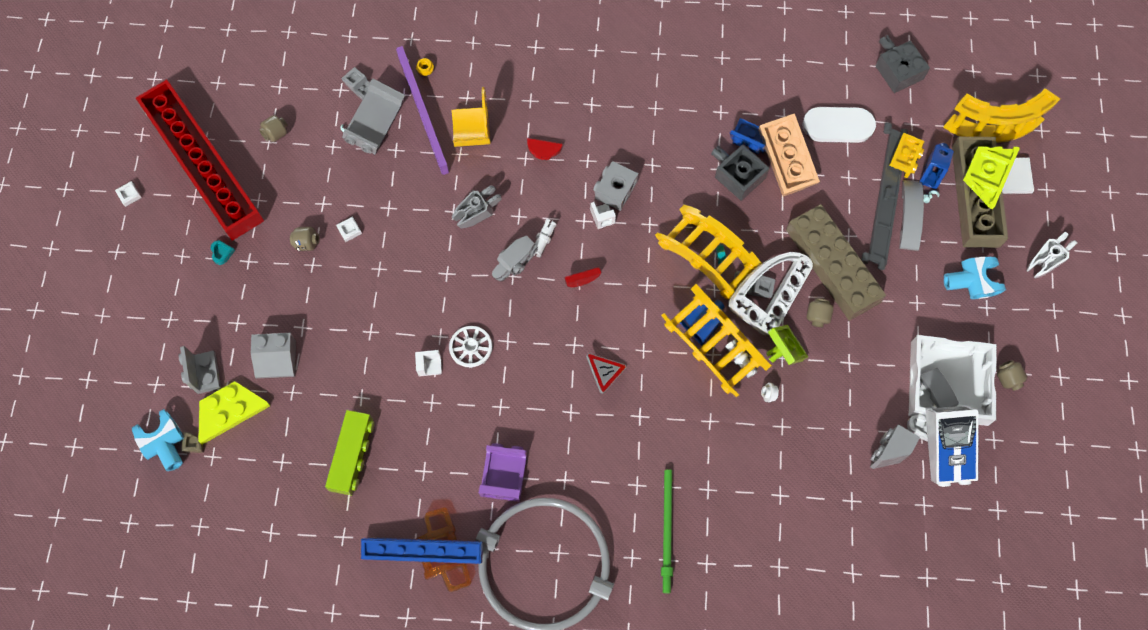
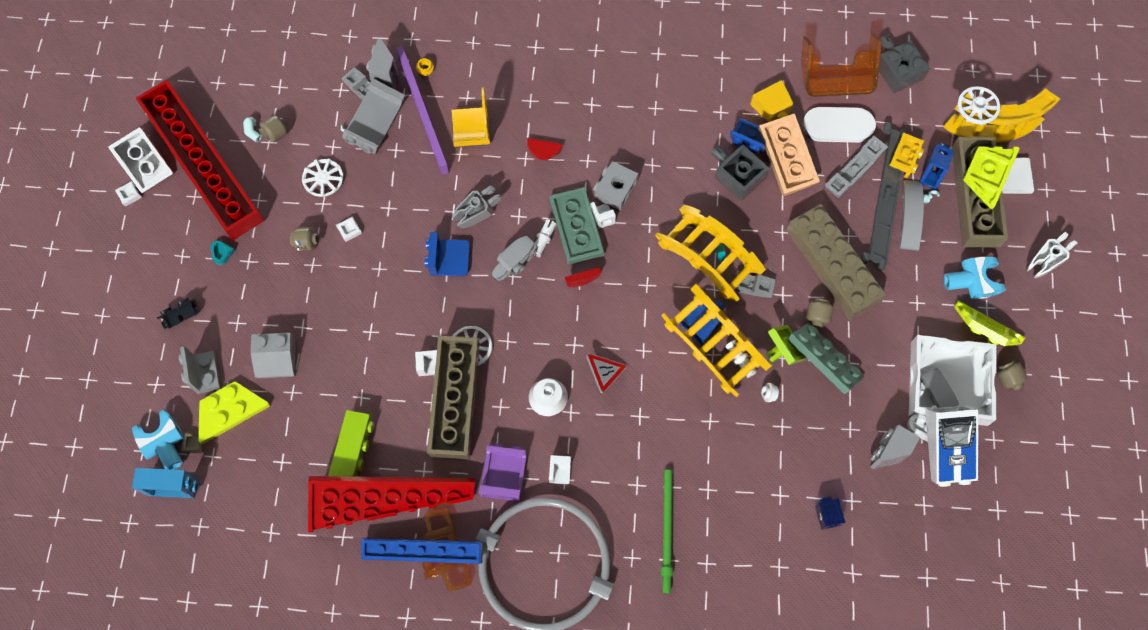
(141, 159): none -> white slope
(165, 483): none -> dark azure window
(185, 308): none -> black hinge
(249, 131): none -> light aqua arm
(322, 177): none -> white wheel
(352, 499): none -> red wing
(382, 65): none -> light grey slope
(447, 256): none -> blue bracket
(453, 397): none -> dark tan brick
(548, 397): none -> white cone
(560, 469): none -> white panel
(576, 225): none -> sand green plate
(766, 316): white beam -> none
(772, 102): none -> yellow torso
(826, 358): none -> sand green plate
(829, 513): none -> clear blue brick
(841, 79): none -> clear orange windscreen
(857, 167): none -> light grey slope
(978, 105): none -> white wheel
(985, 325): none -> neon yellow wing

